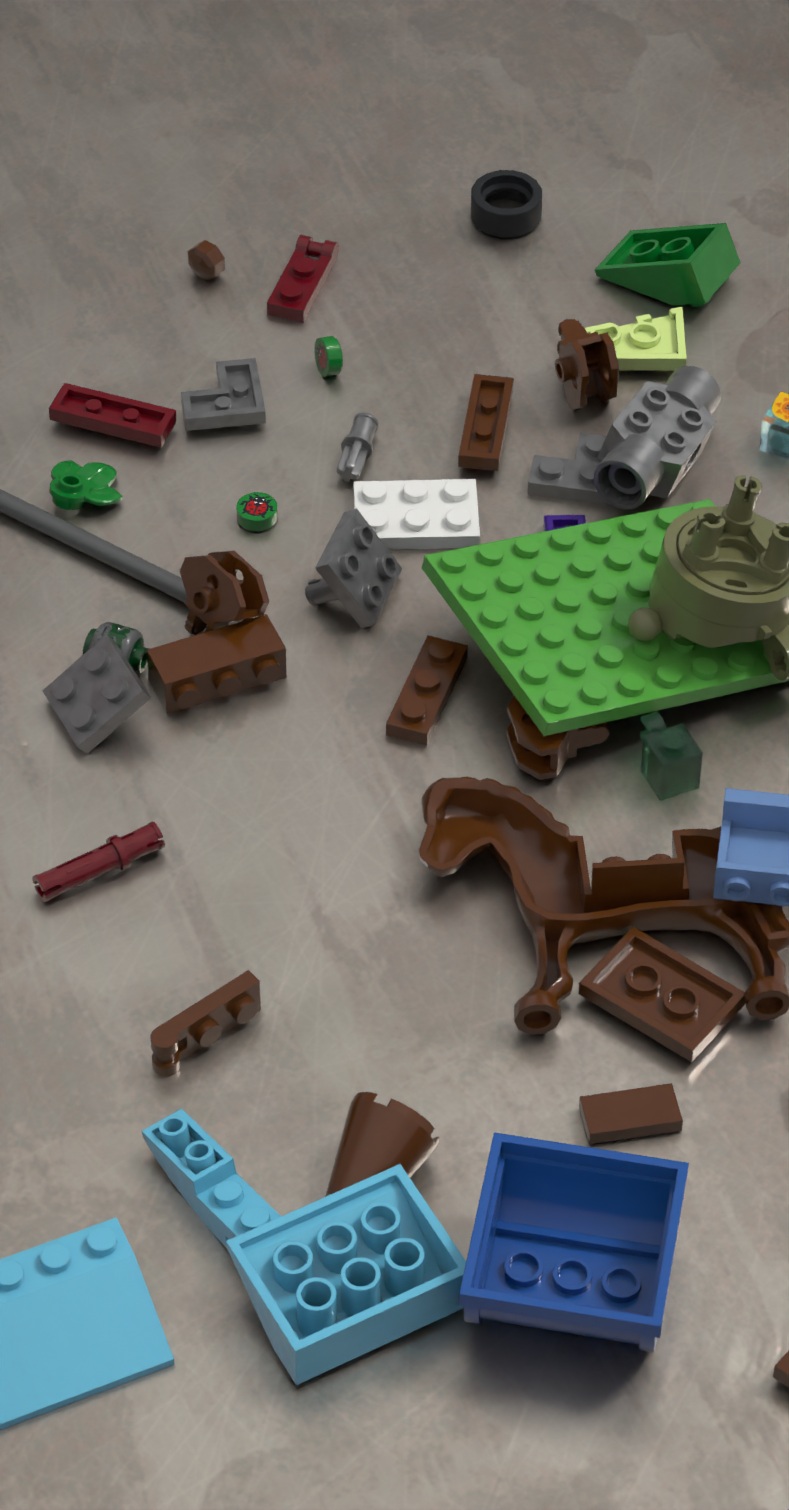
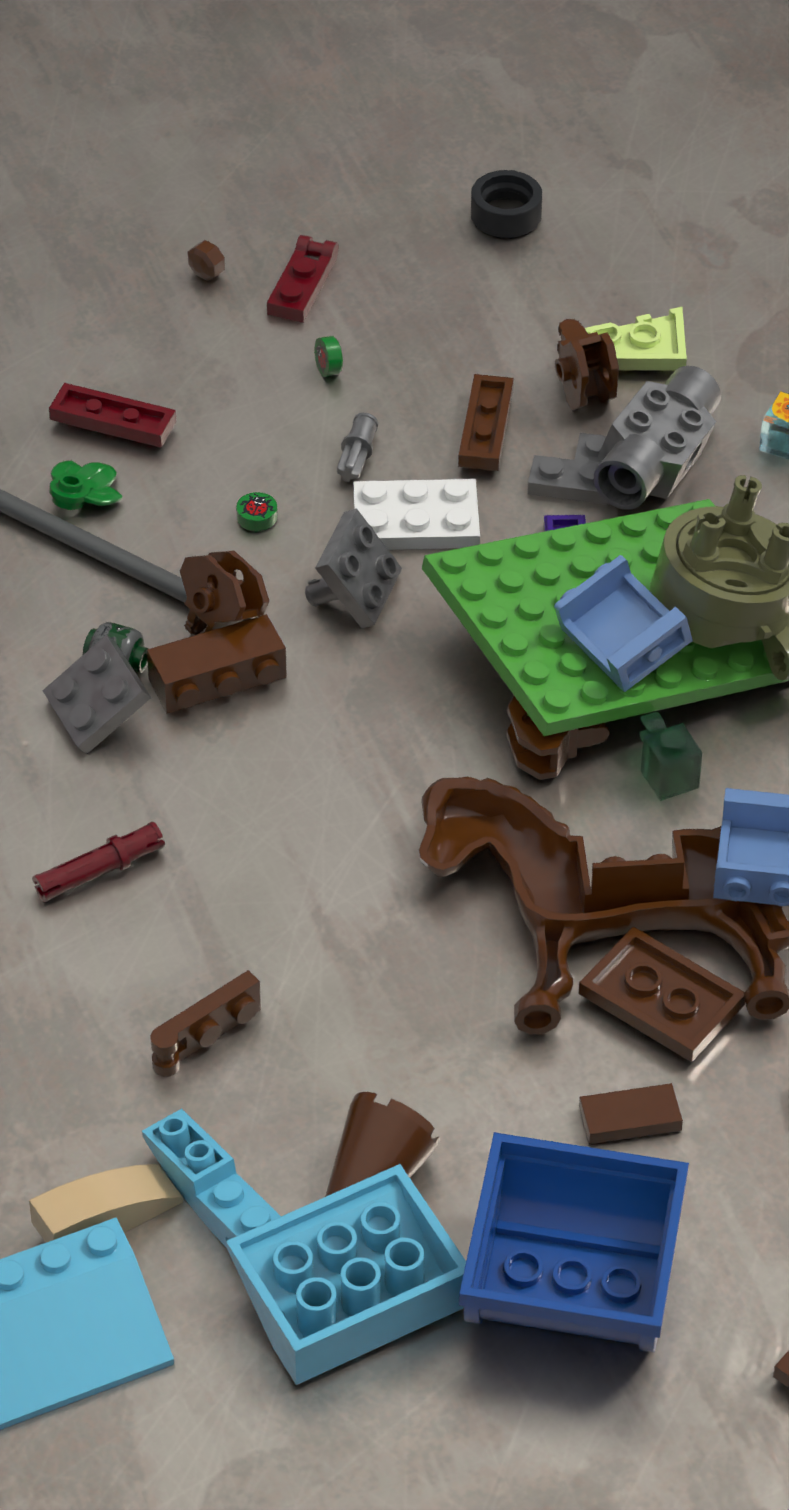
(128, 1193): none -> tan slope
(233, 404): flat silver plate -> none
(426, 690): reddish brown plate -> none
(621, 624): none -> medium blue panel
(673, 262): green slope -> none

